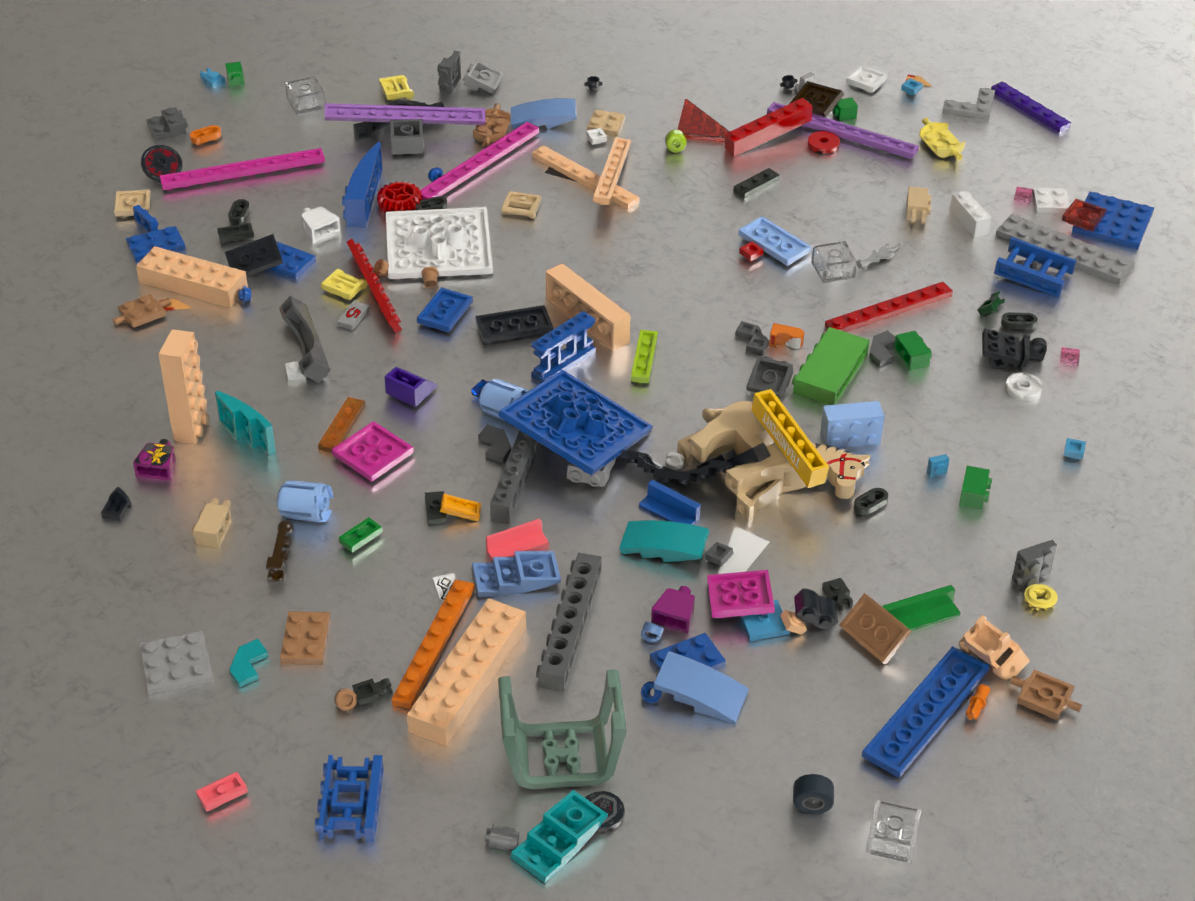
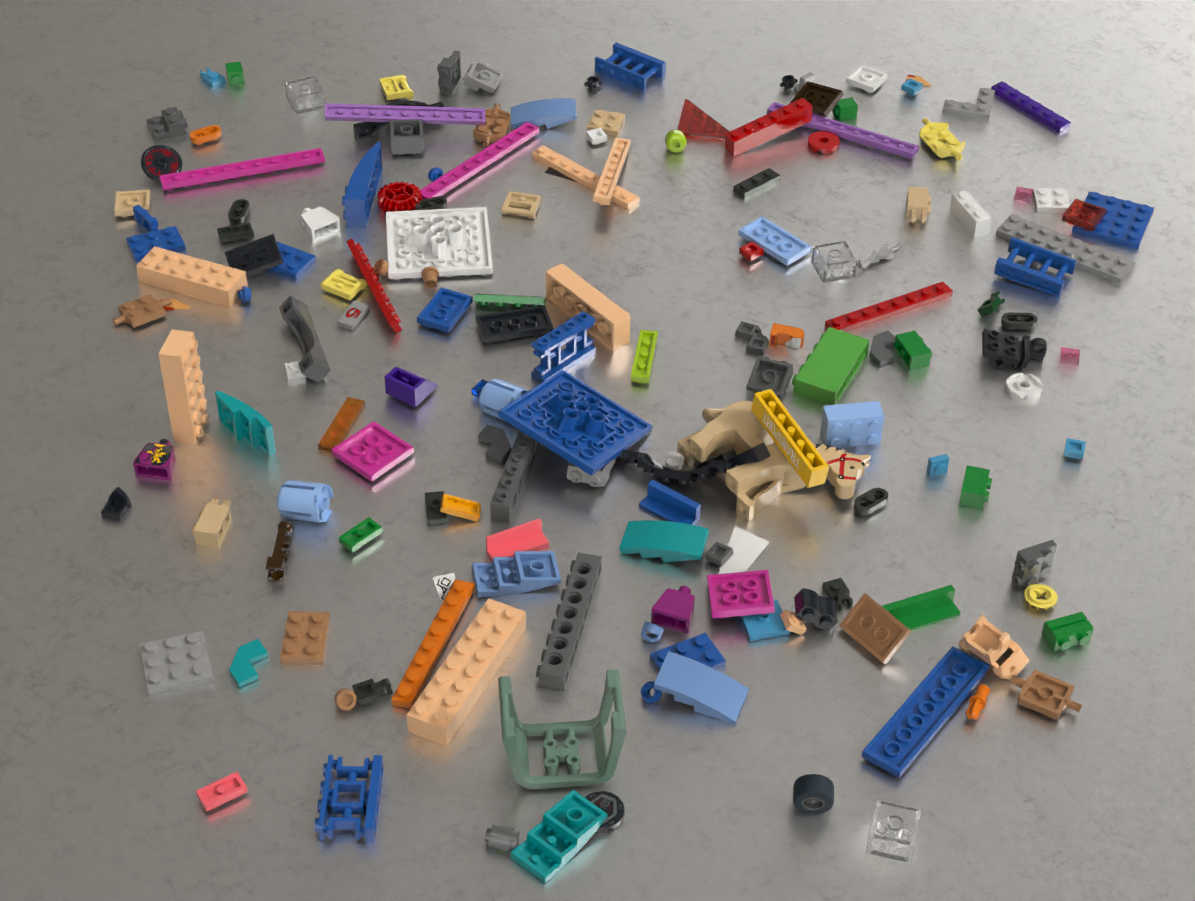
(501, 300): none -> plate
(634, 58): none -> blue fence
(1067, 631): none -> green brick

